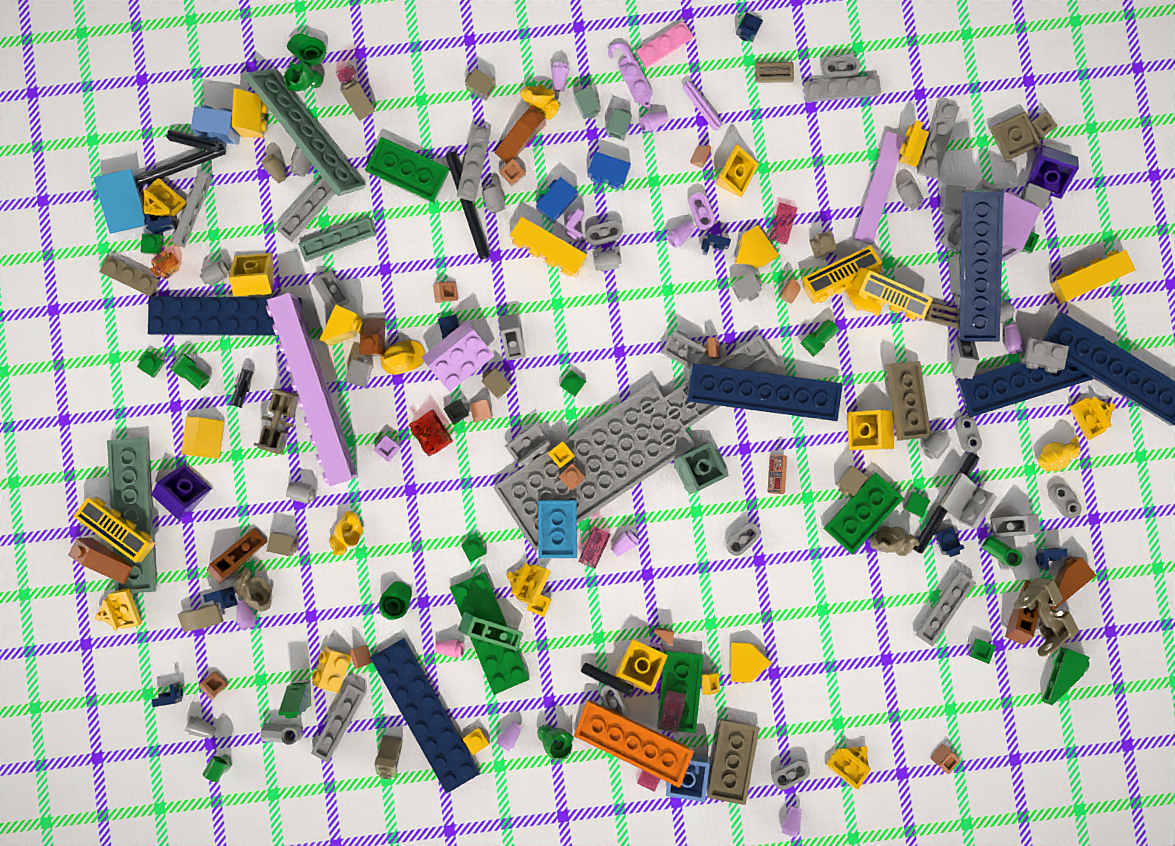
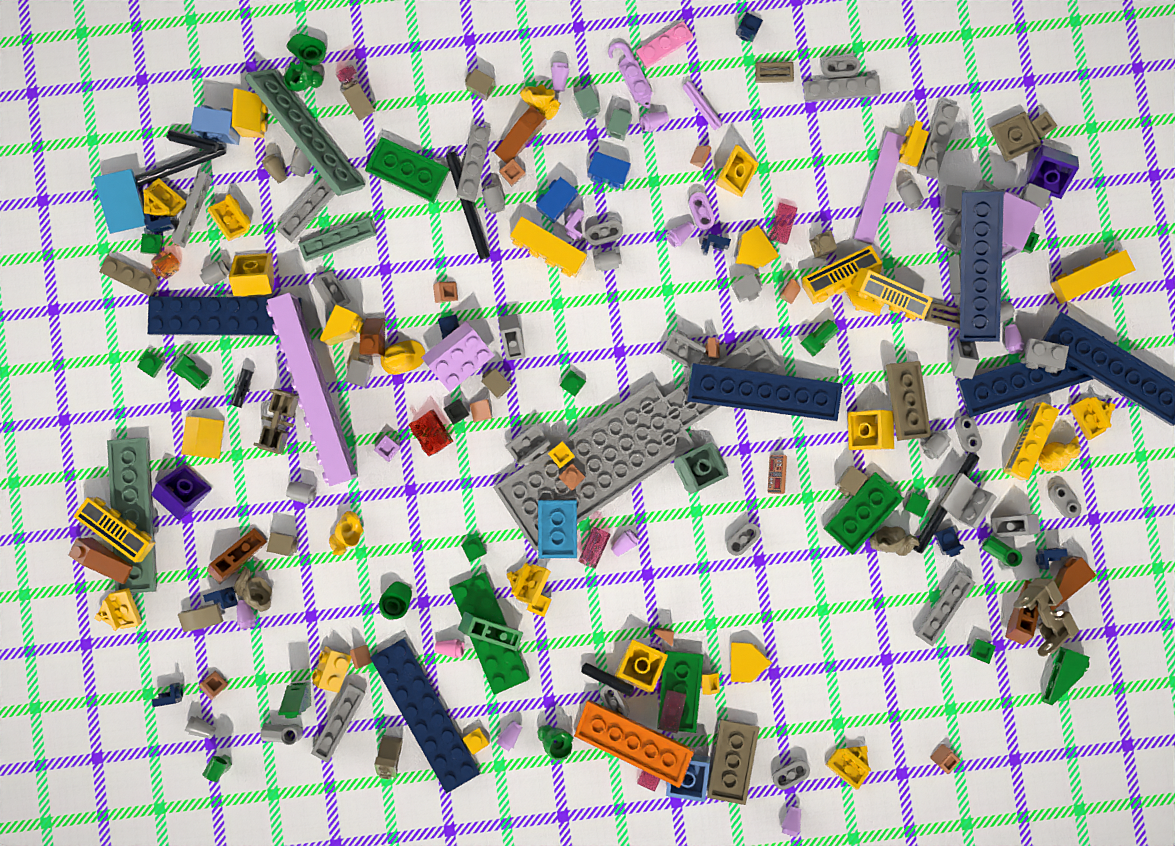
(230, 218): none -> yellow bracket
(1031, 441): none -> yellow brick

